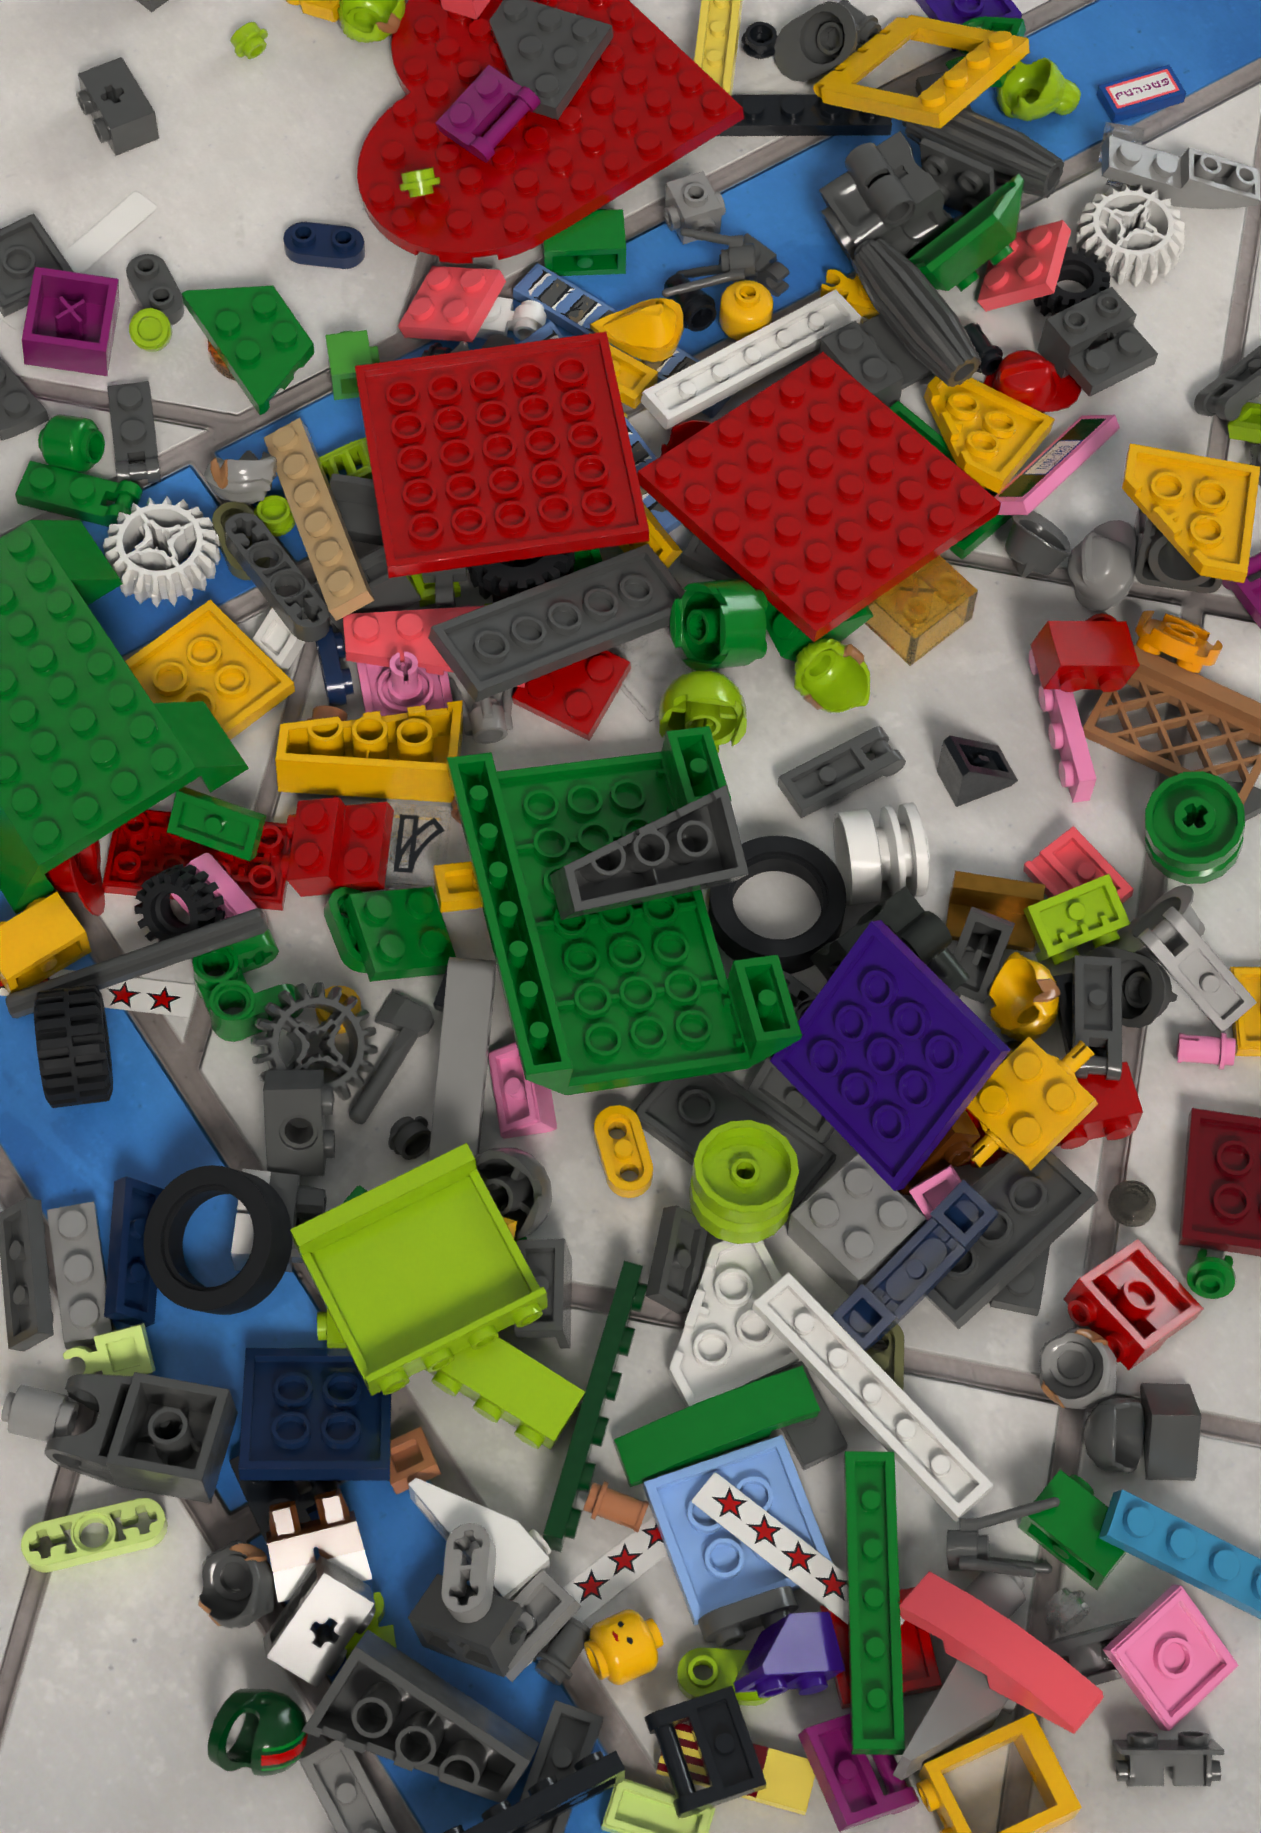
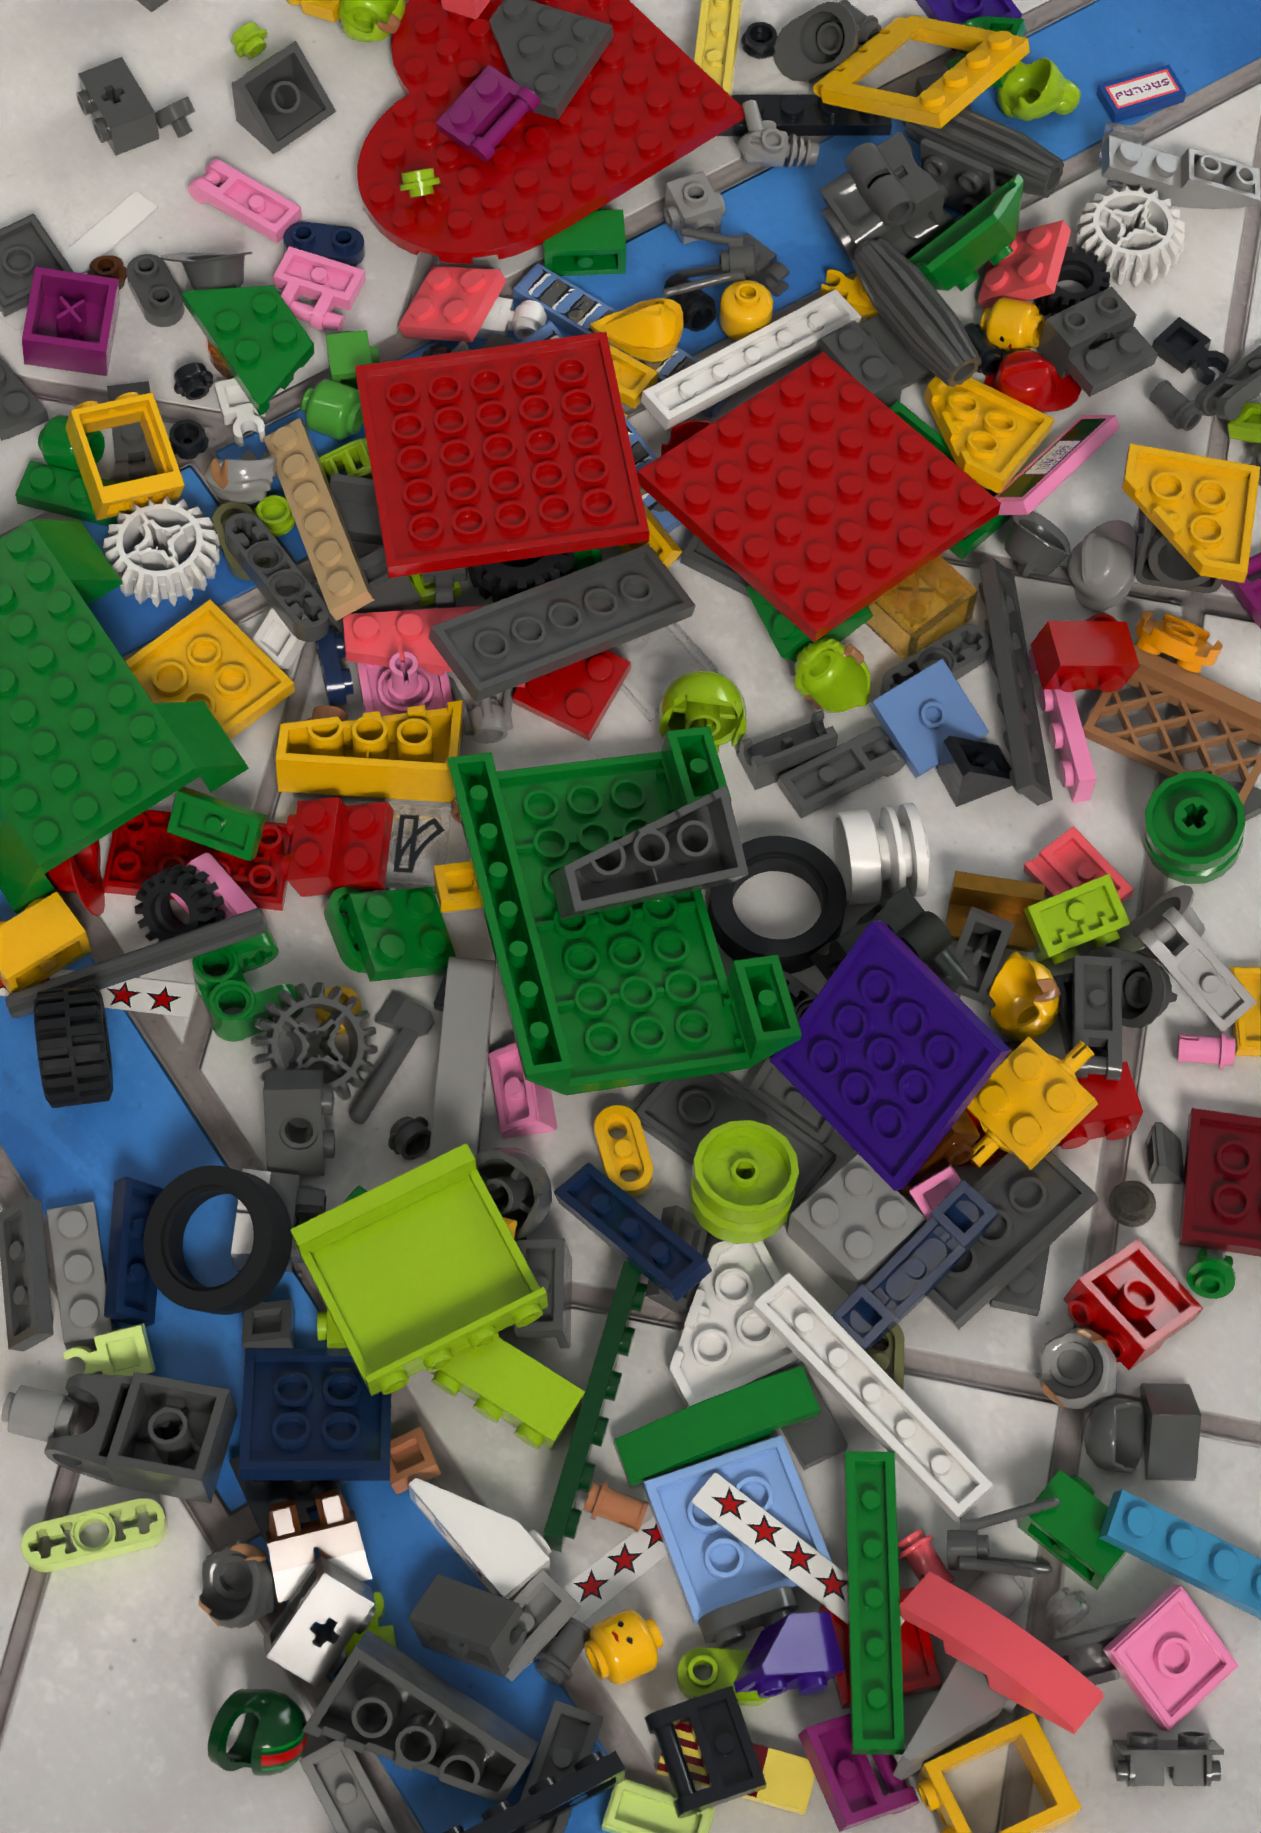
(110, 263): none -> reddish brown plate
(124, 410): none -> yellow window
(150, 329): lime tile -> none
(175, 115): none -> dark grey tile
(188, 431): none -> black plate
(193, 381): none -> black plate
(211, 269): none -> dark grey piece
(238, 410): none -> white plate
(245, 200): none -> bright pink plate
(269, 1325): none -> dark grey plate
(280, 99): none -> dark grey slope
(321, 280): none -> bright pink plate
(333, 409): none -> bright green head
(458, 1572): light grey beam -> none
(633, 1232): none -> dark blue plate
(719, 624): green brick -> none
(771, 146): none -> light grey piece
(786, 751): none -> dark grey hinge
(922, 1556): none -> coral pin
(926, 712): none -> medium blue plate
(944, 648): none -> dark grey beam
(1013, 325): none -> yellow head
(1015, 681): none -> dark grey plate
(1164, 1156): none -> dark grey slope
(1173, 403): none -> dark grey pin
(1187, 347): none -> black plate

